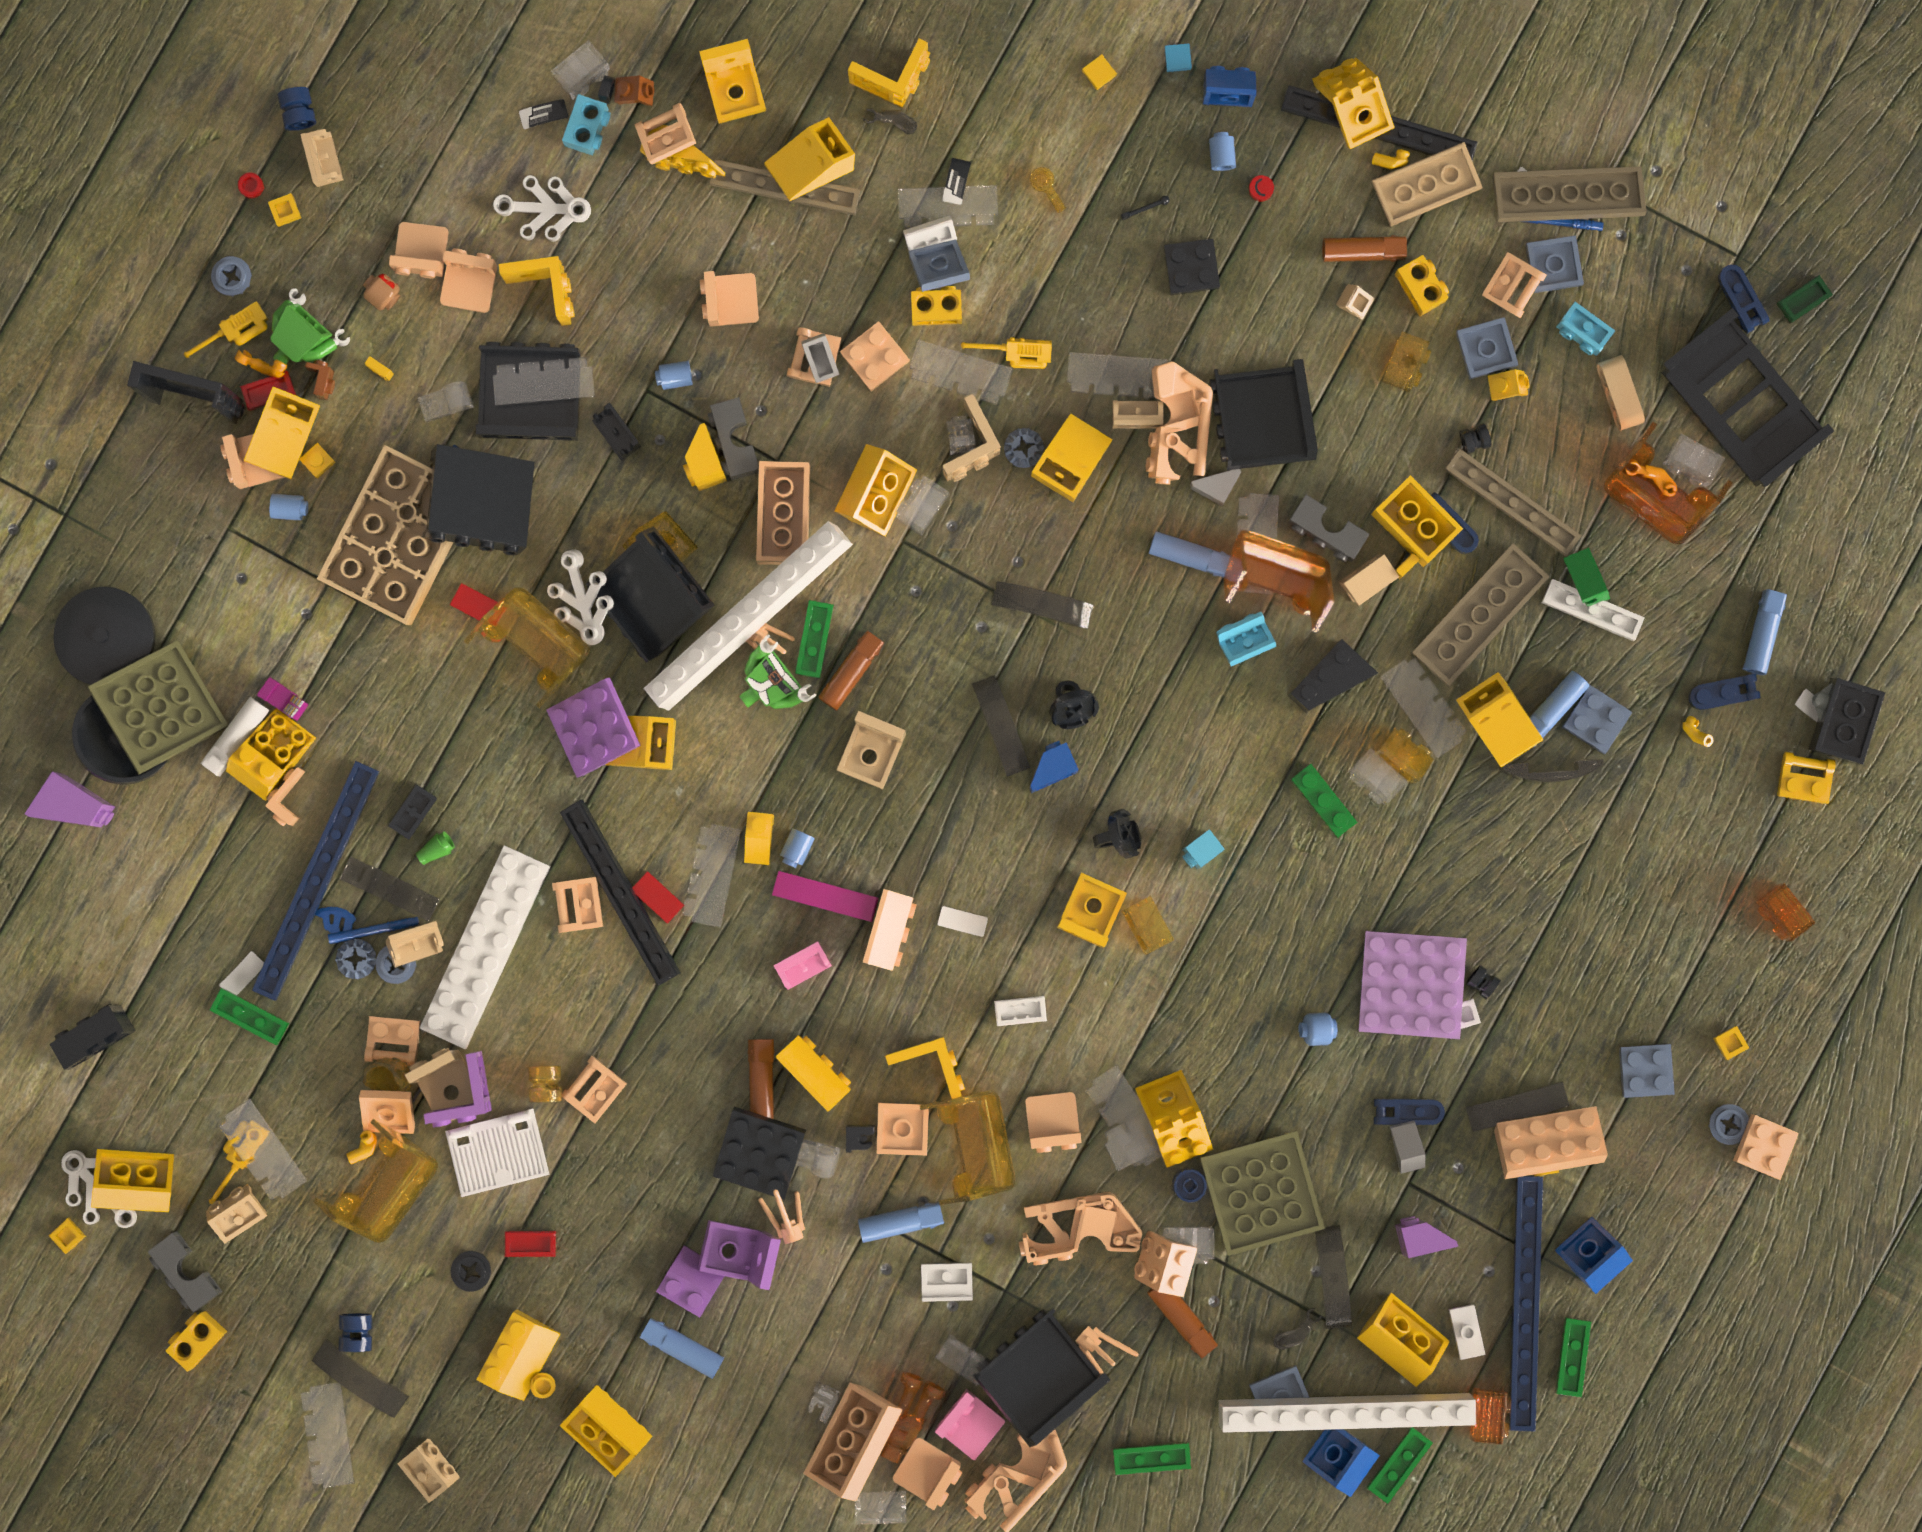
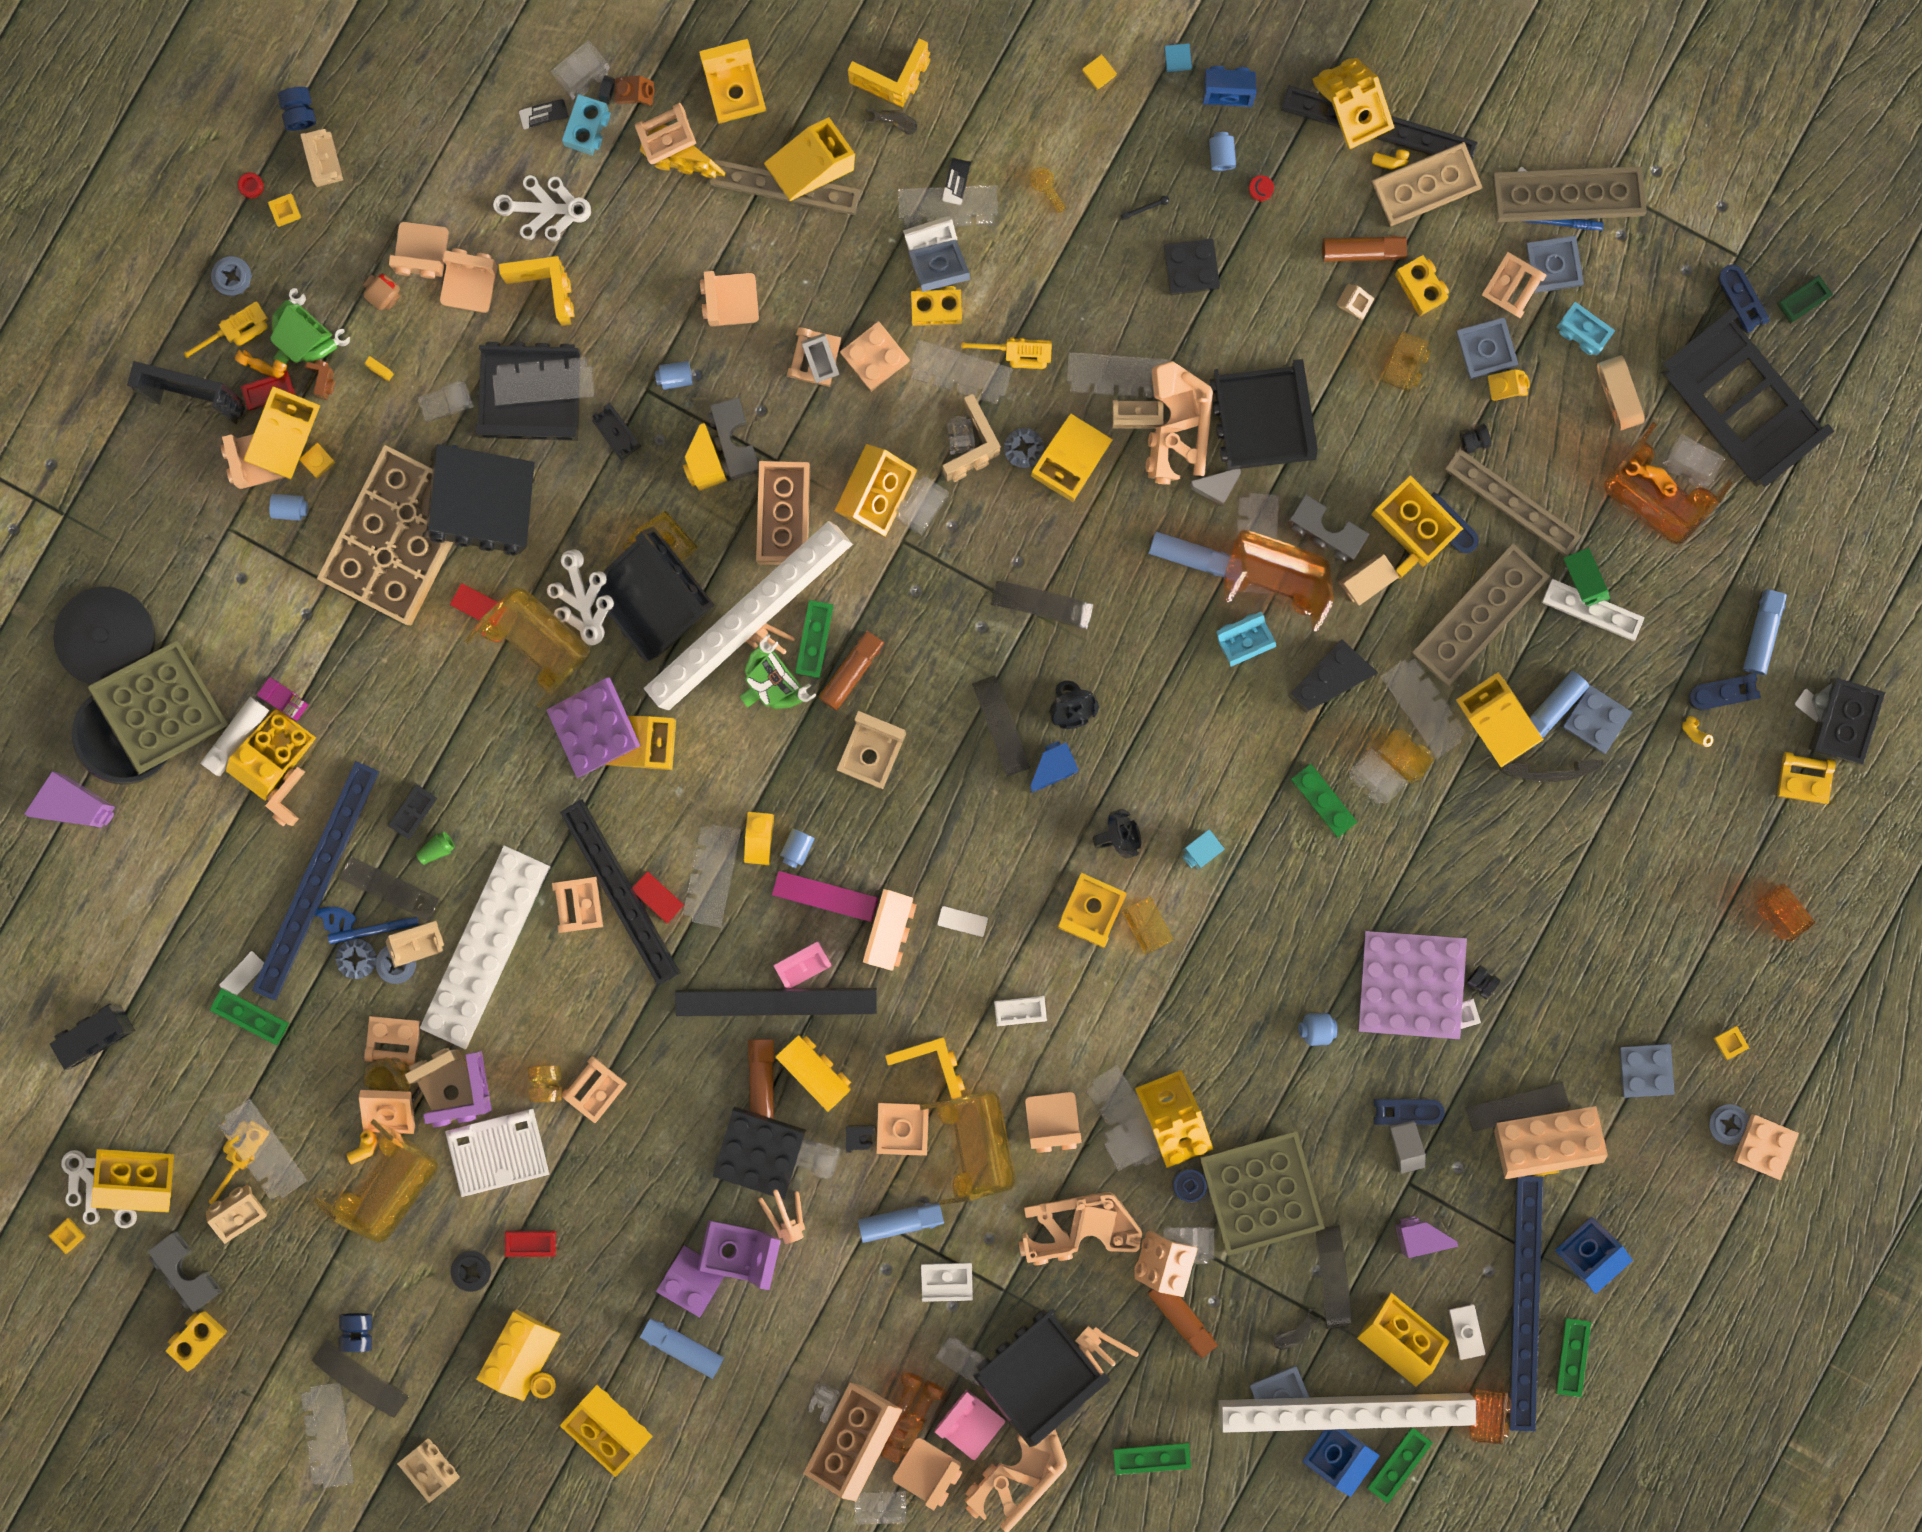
(776, 1001): none -> black tile

